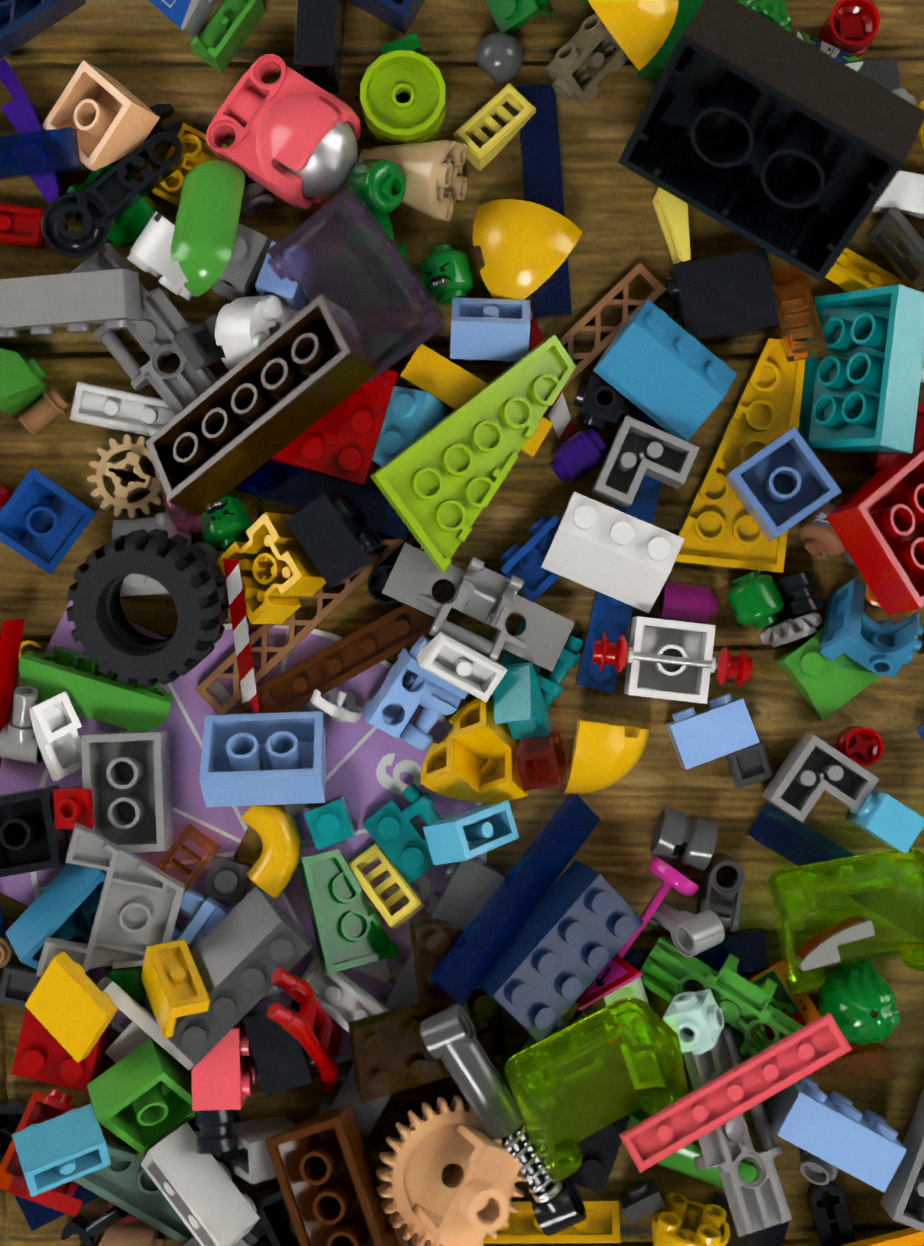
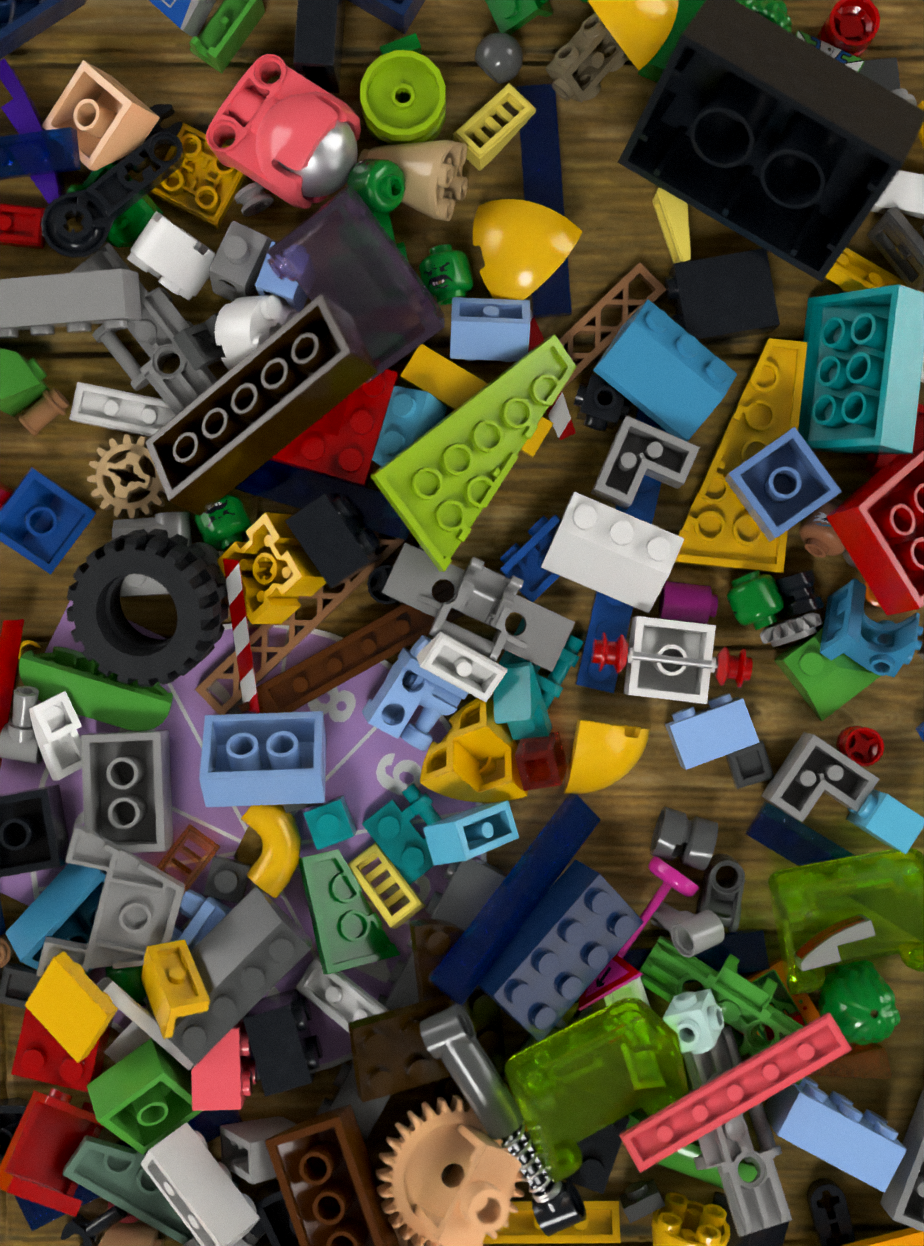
(61, 1149): medium azure brick -> none
(73, 806): red bracket -> none
(182, 520): clear pink arm -> none
(207, 222): bright green brick -> none
(215, 1131): black wheel -> none
(327, 1036): red piece -> none
(336, 709): white piece -> none
(578, 455): dark purple brick -> none
(795, 298): clear orange slope -> none
(816, 1169): light grey plate -> none

